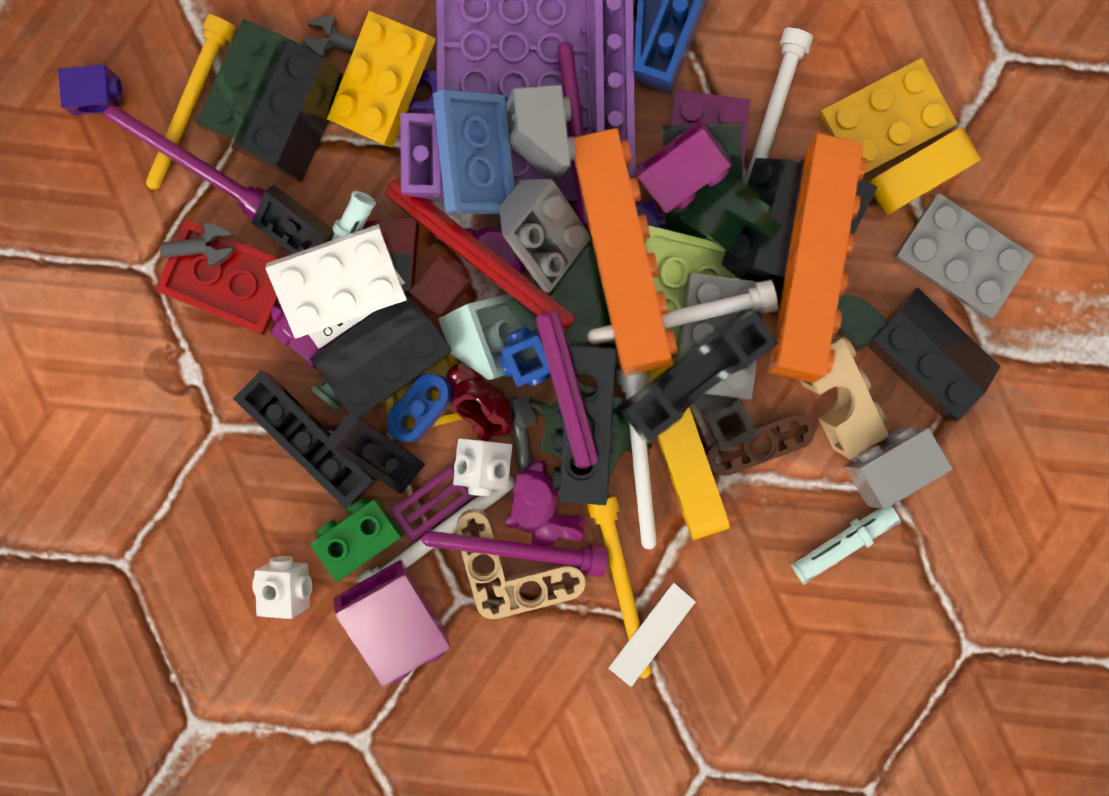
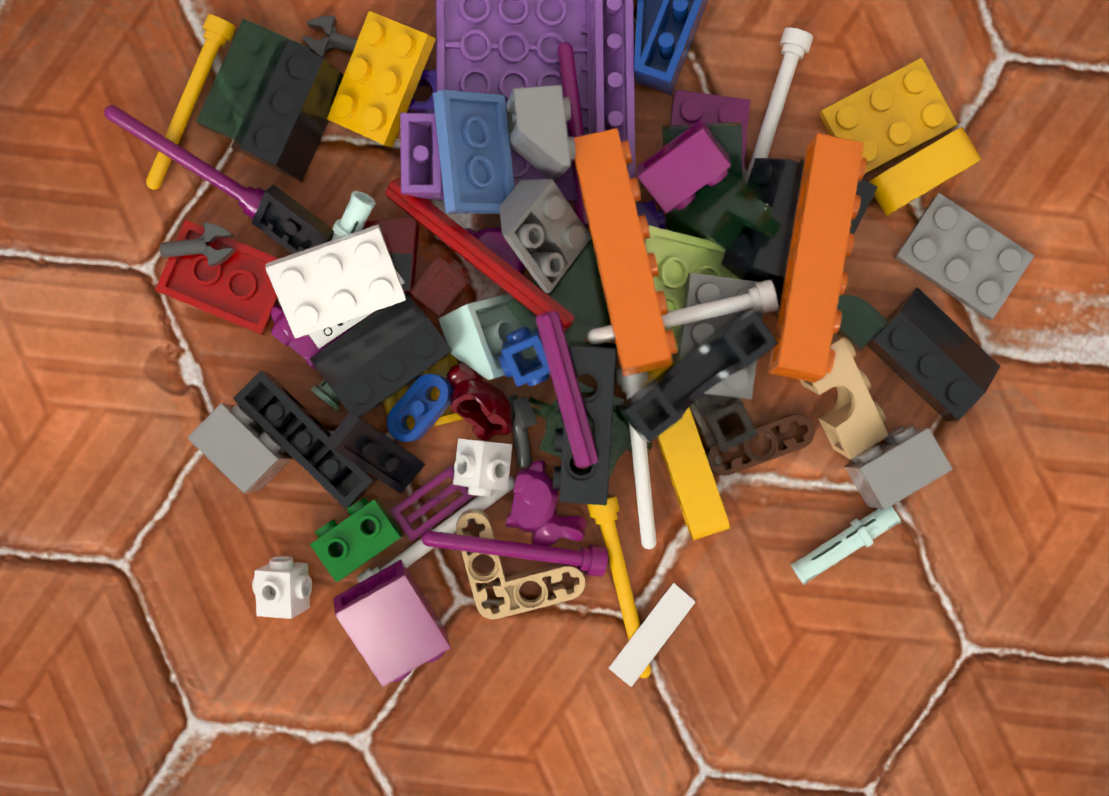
(89, 89): dark purple brick -> none
(239, 447): none -> light grey brick

